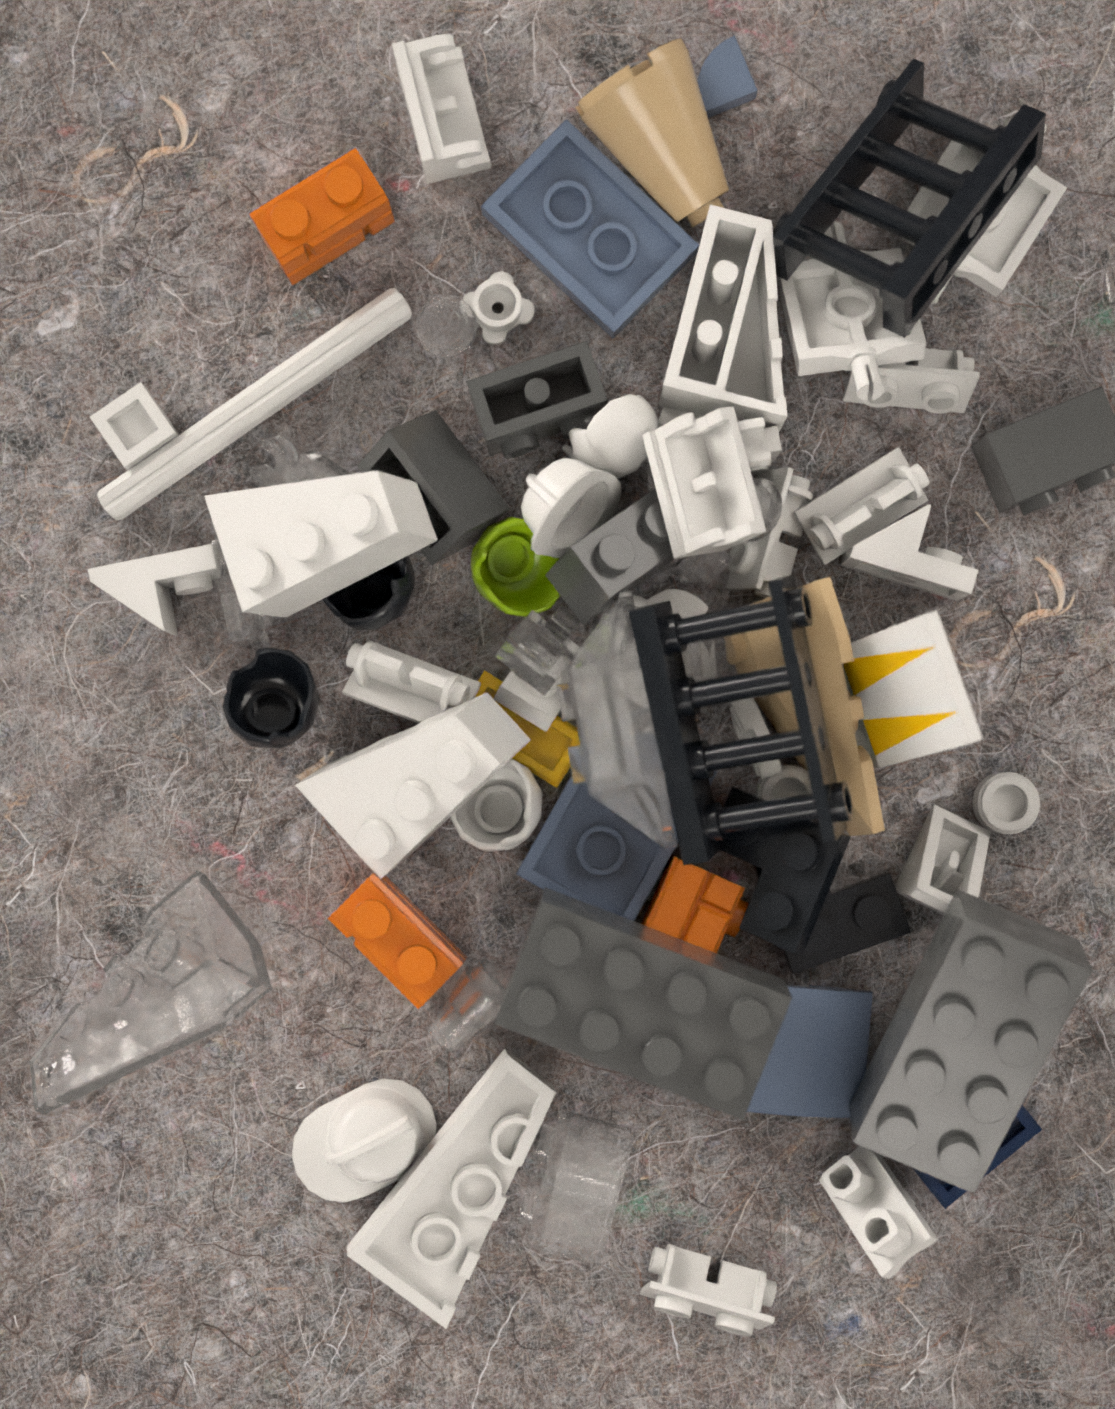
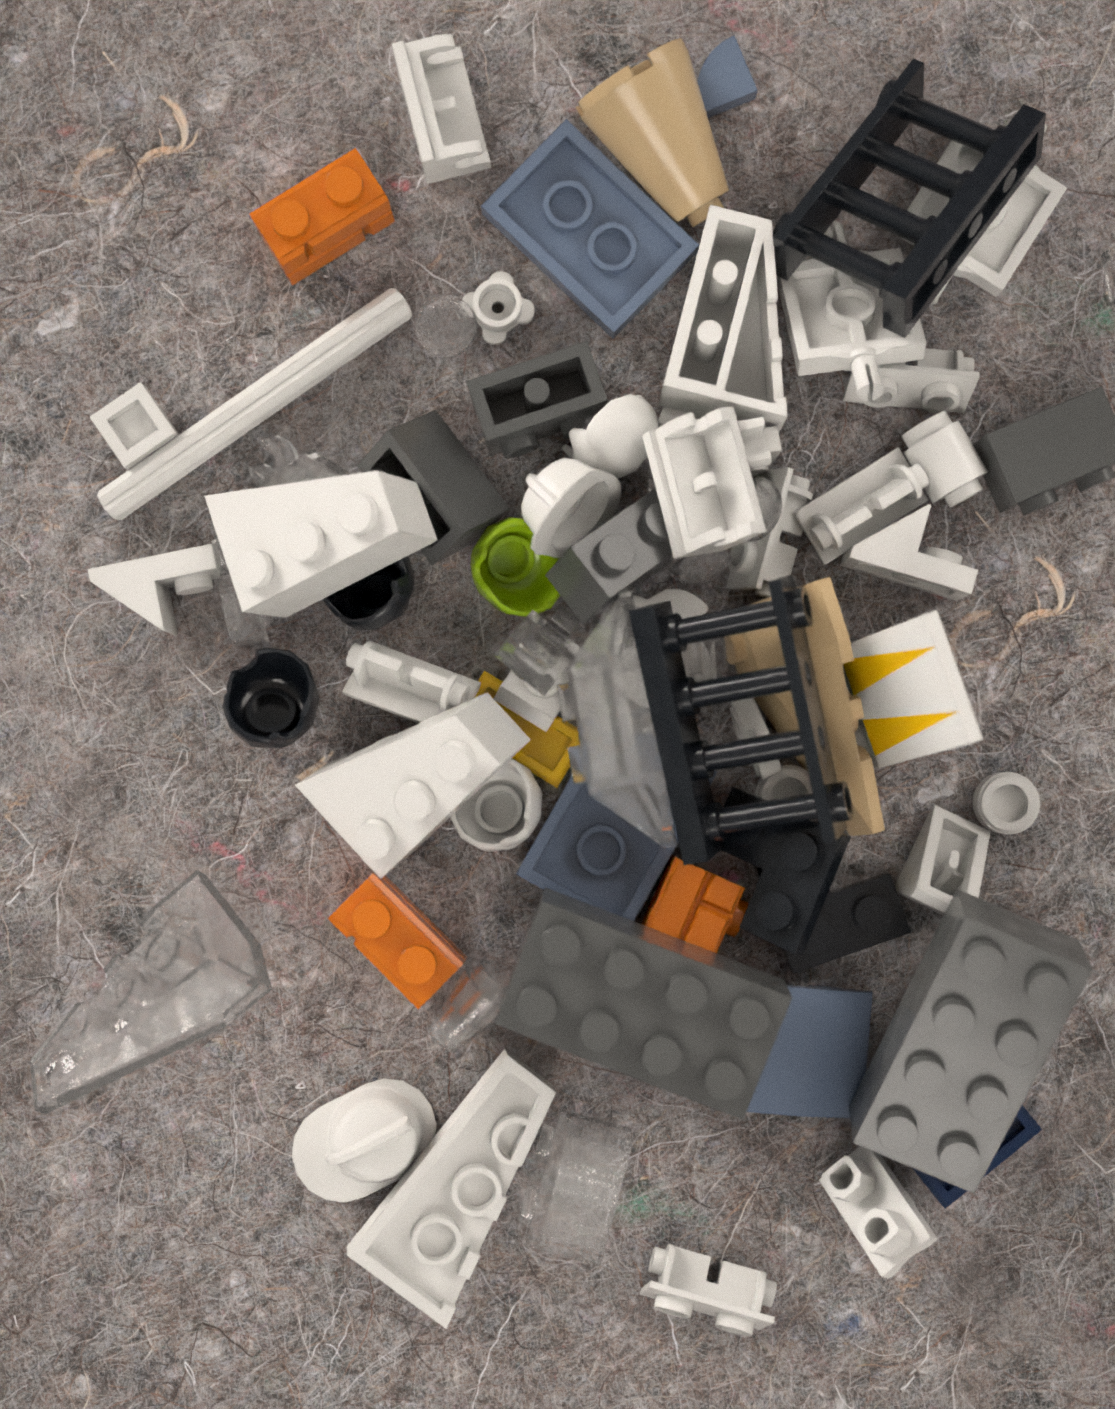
(946, 458): none -> white brick

